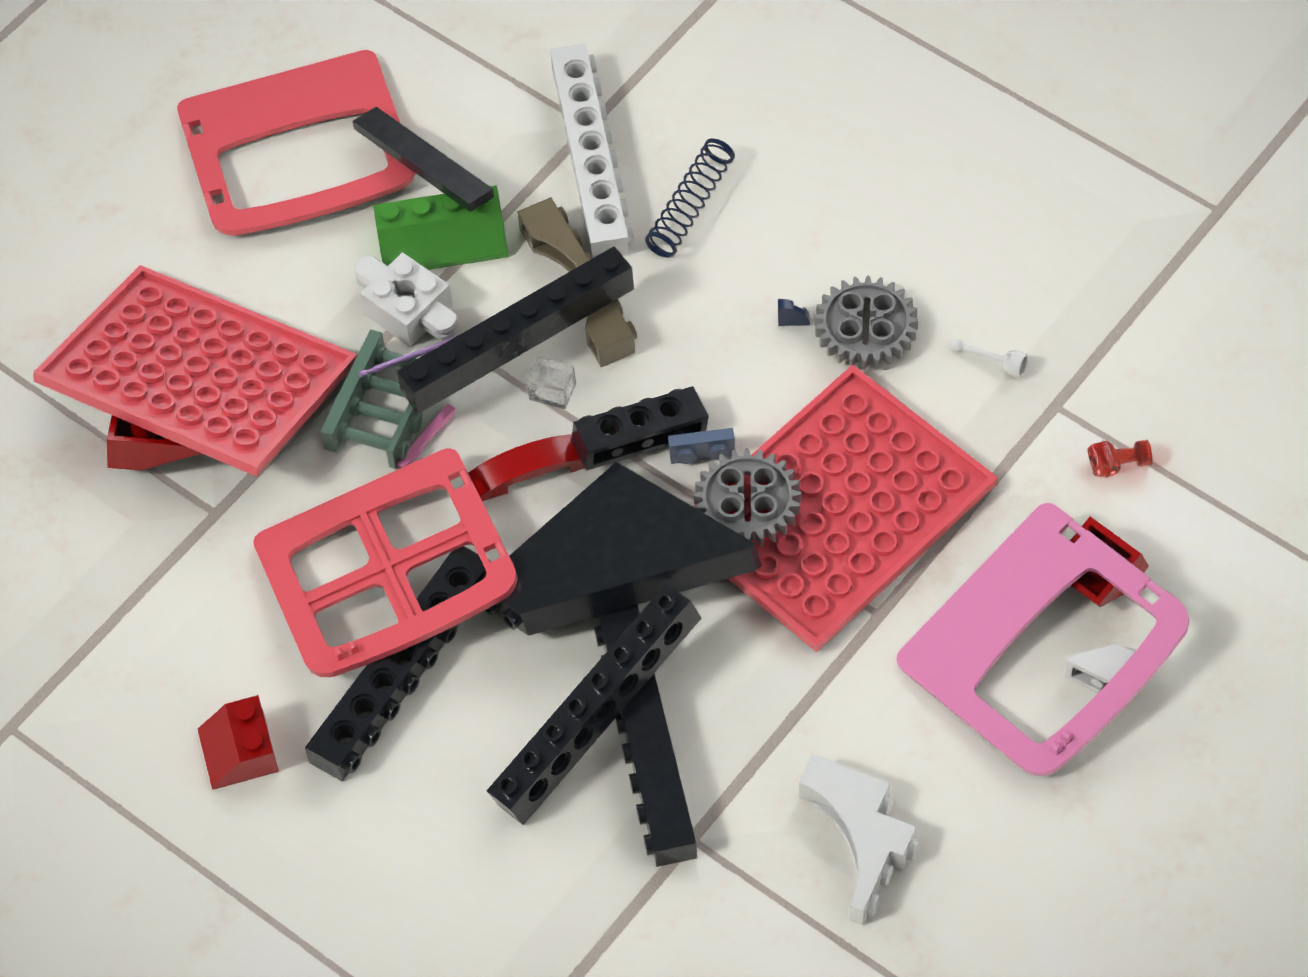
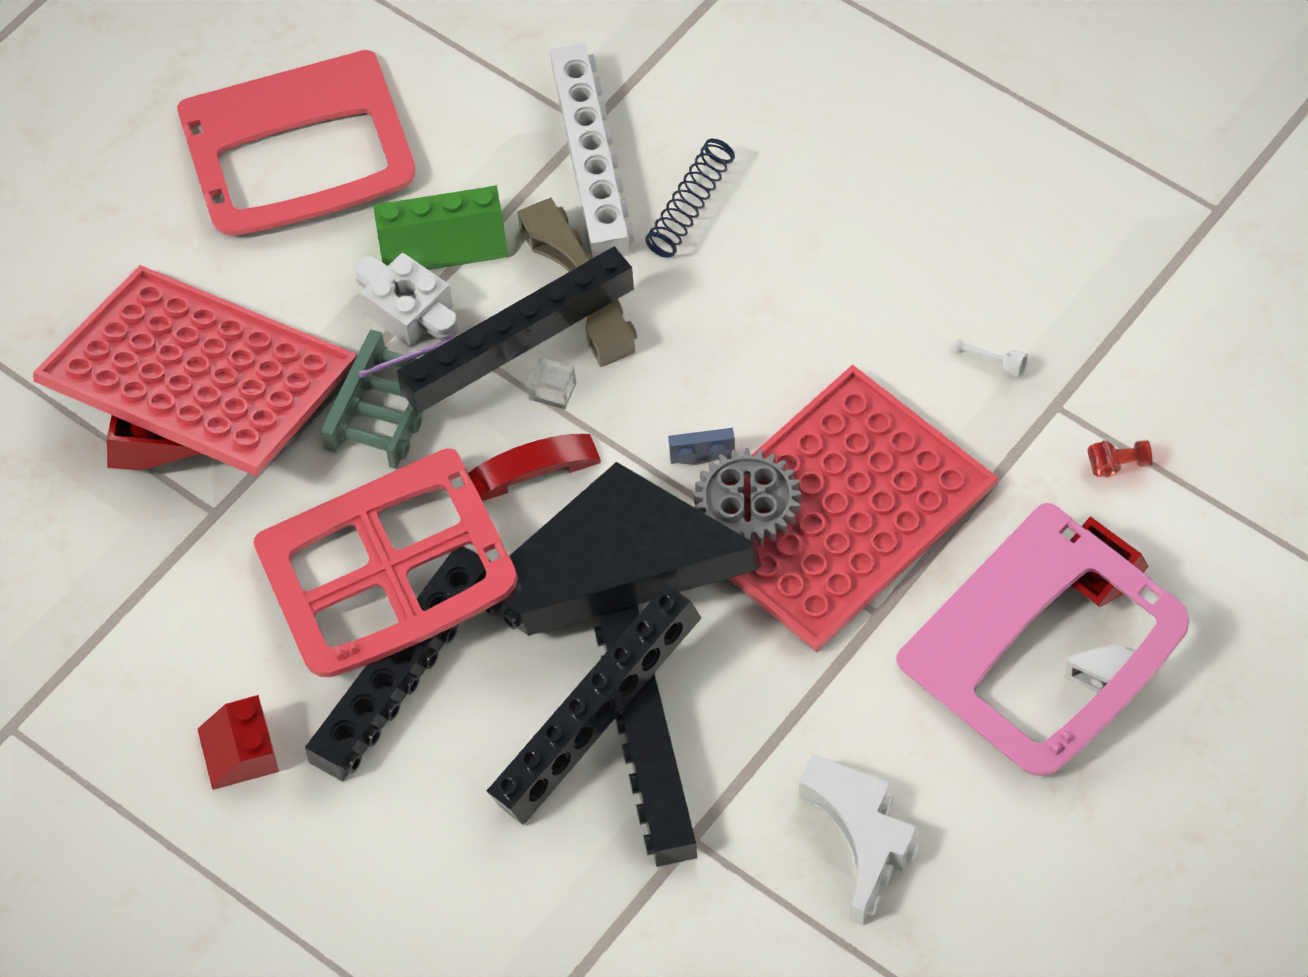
(423, 159): black tile -> none
(438, 423): bright pink piece -> none
(627, 439): black brick -> none
(792, 315): dark blue tile -> none
(835, 321): light grey gear -> none

